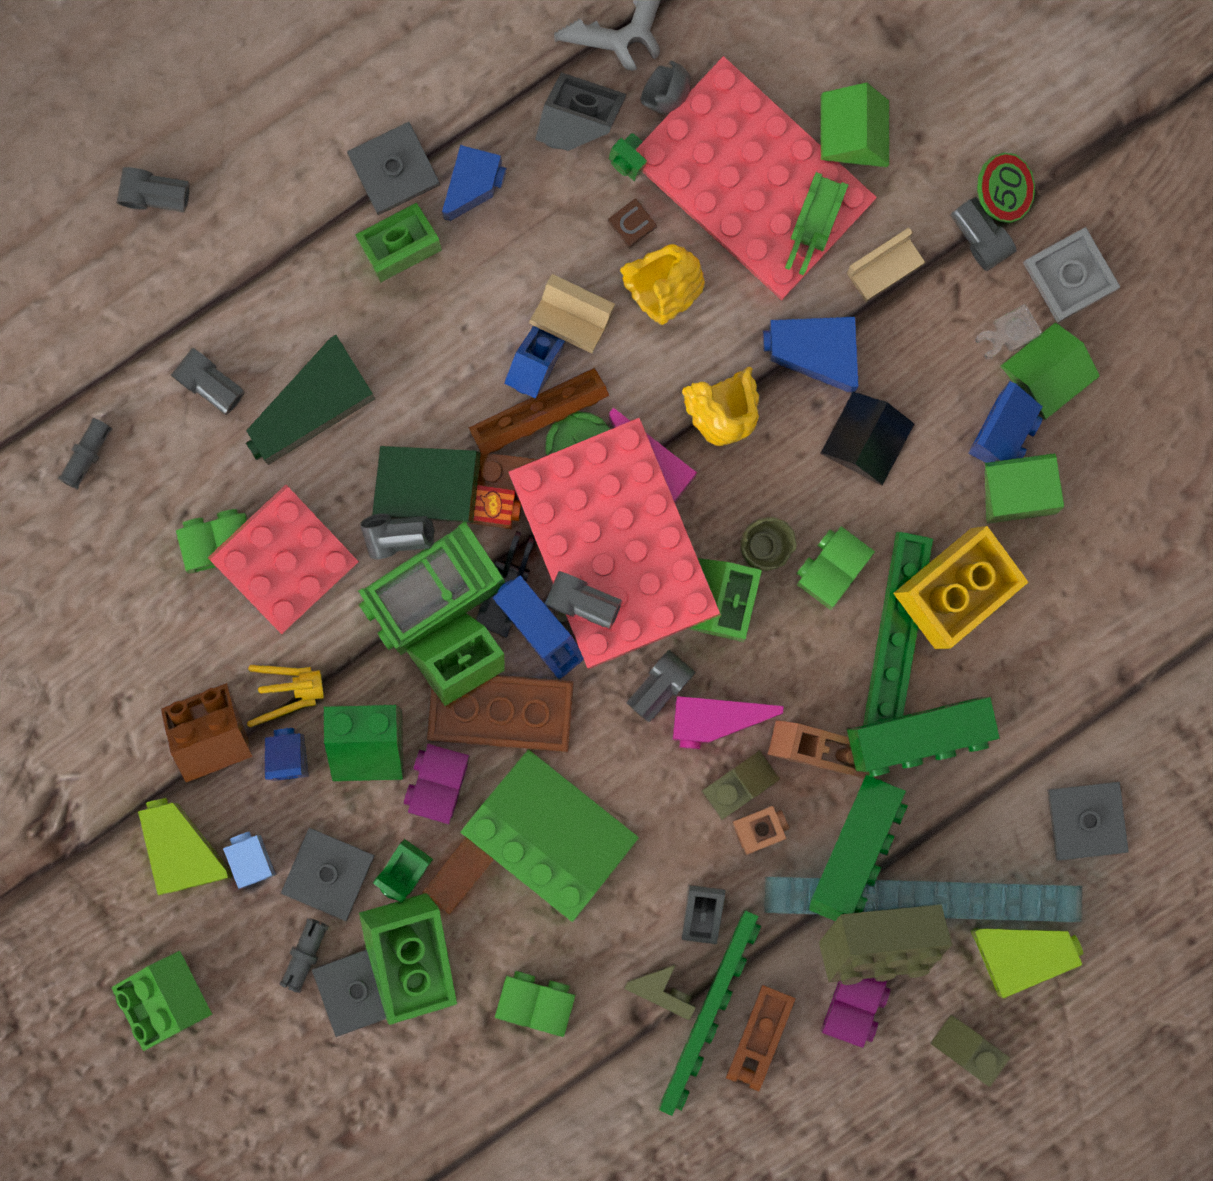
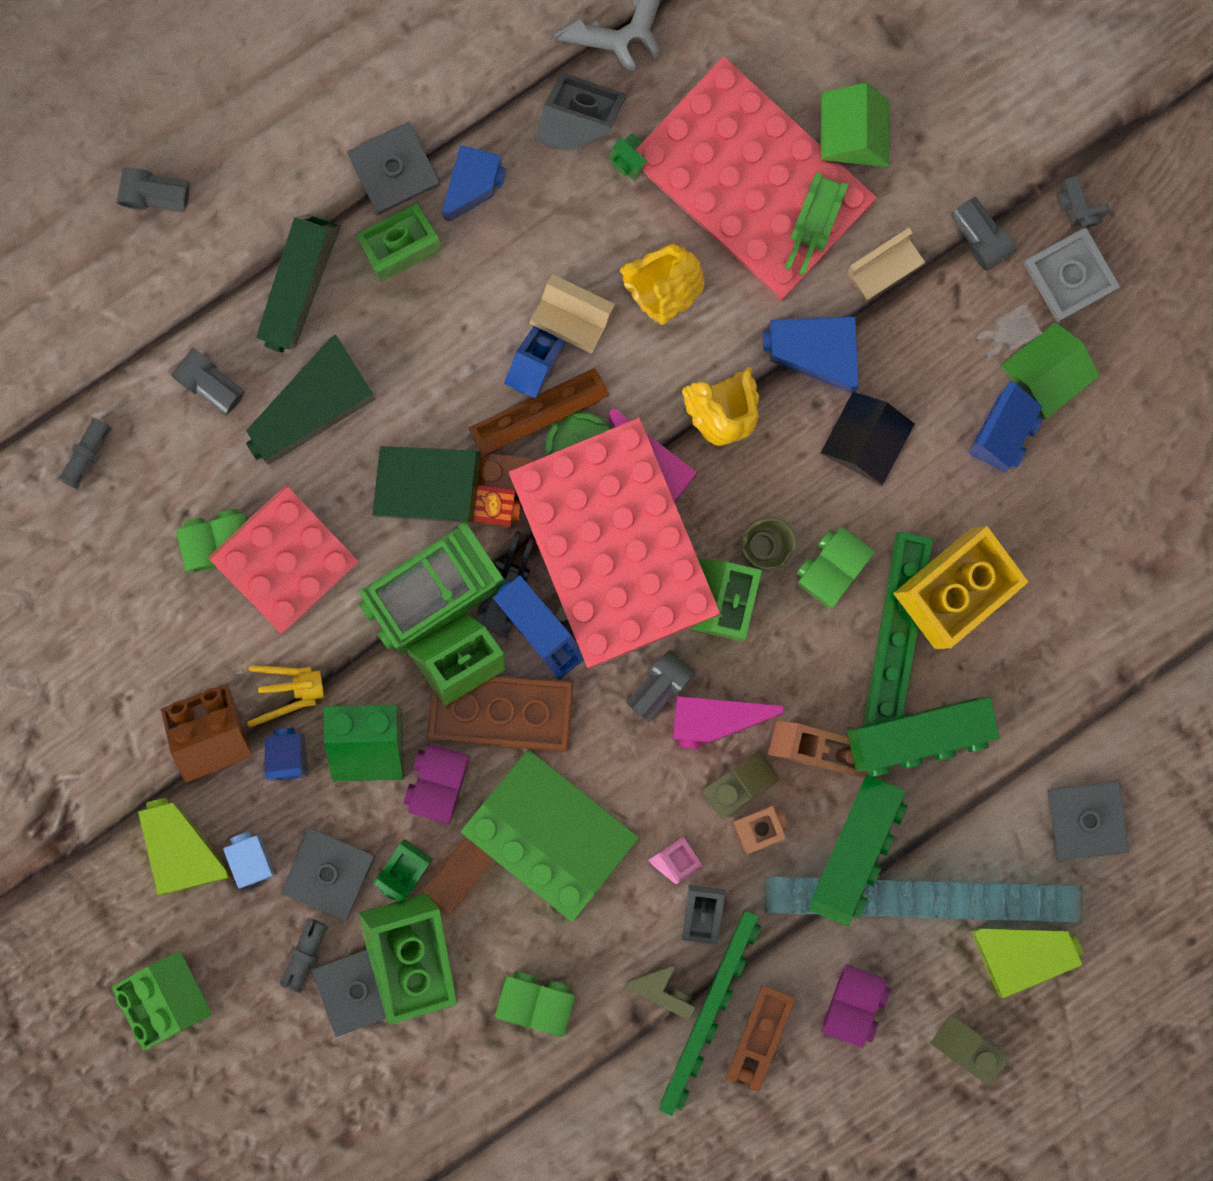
(296, 281): none -> dark green slope
(388, 536): dark grey piece -> none
(574, 598): dark grey piece -> none
(632, 223): reddish brown tile -> none
(666, 88): dark grey hair -> none
(676, 861): none -> bright pink slope
(885, 944): olive brick -> none
(1006, 187): piece -> none
(1022, 488): bright green slope -> none
(1073, 202): none -> dark grey bracket

